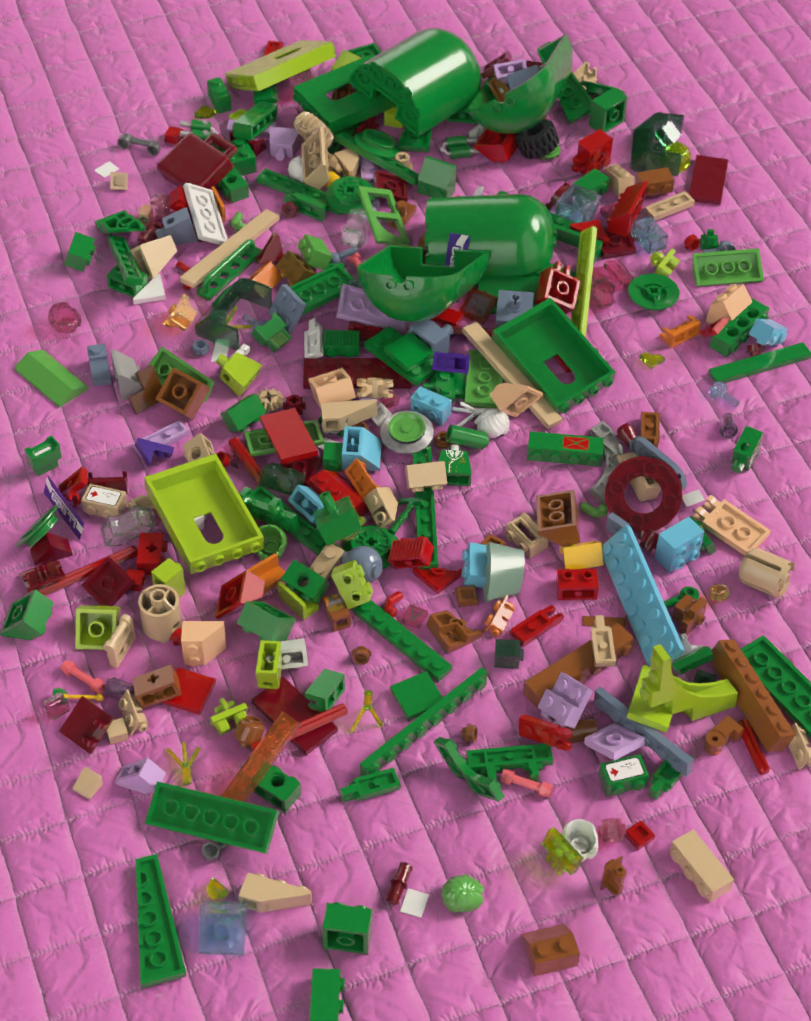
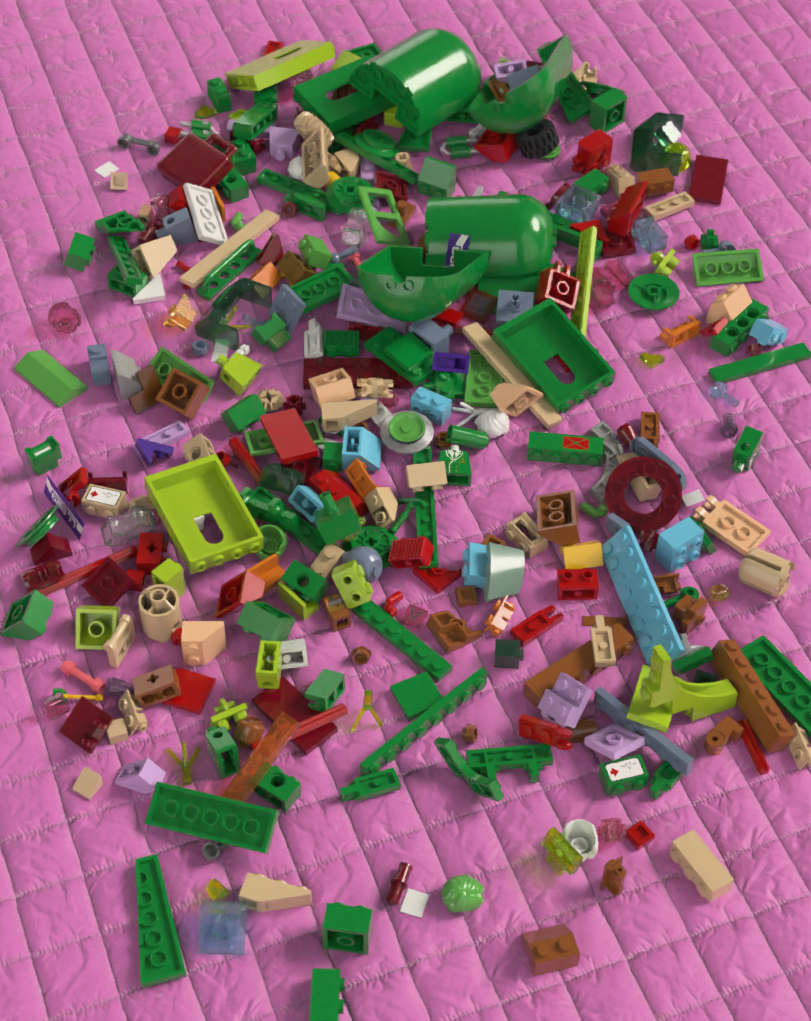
(220, 741): none -> green torso
(488, 69): dark red plate -> none
(509, 777): coral bar -> none
(668, 583): none -> dark orange hinge

